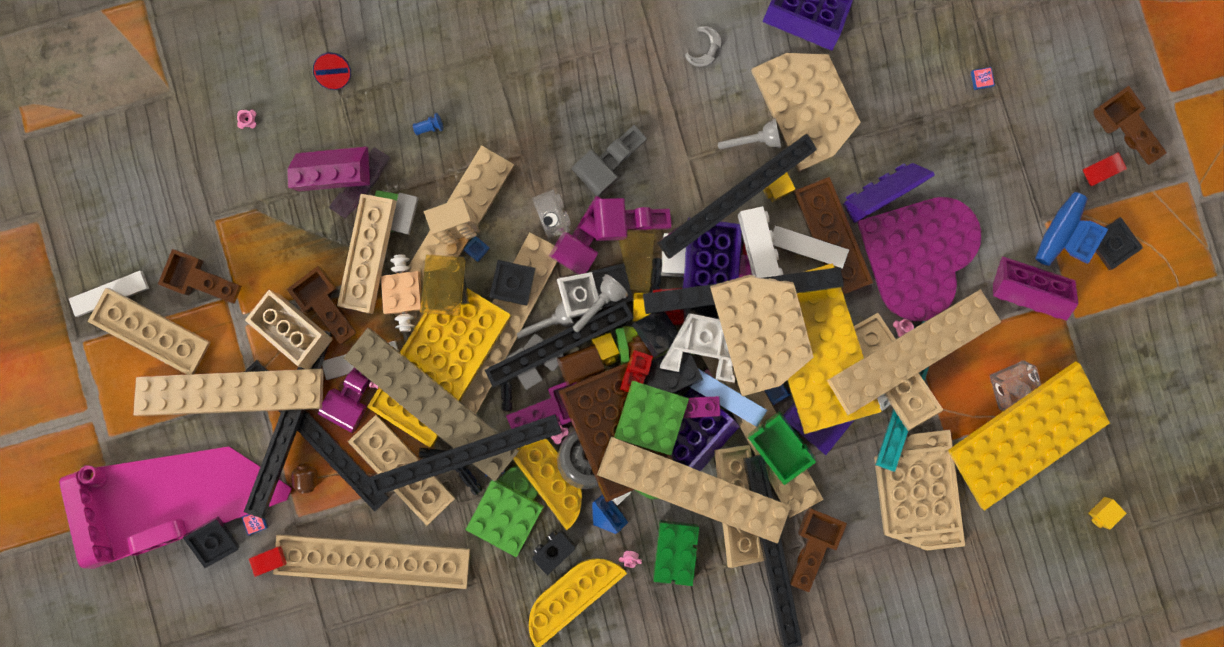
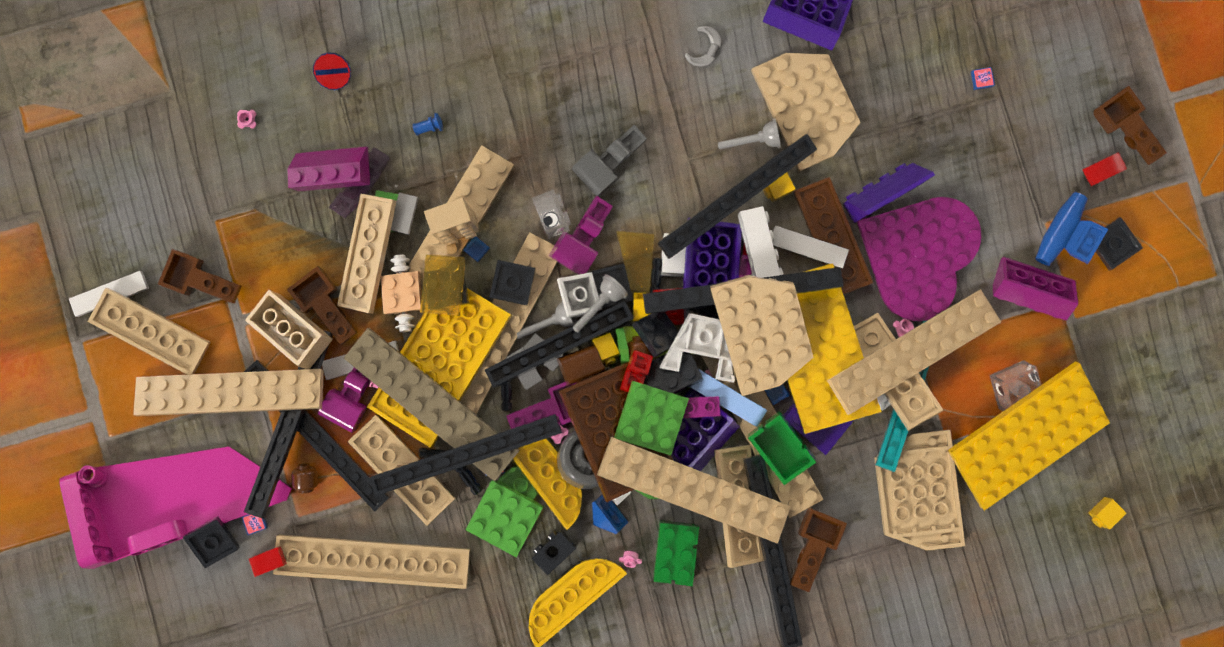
(614, 221): magenta plate -> none

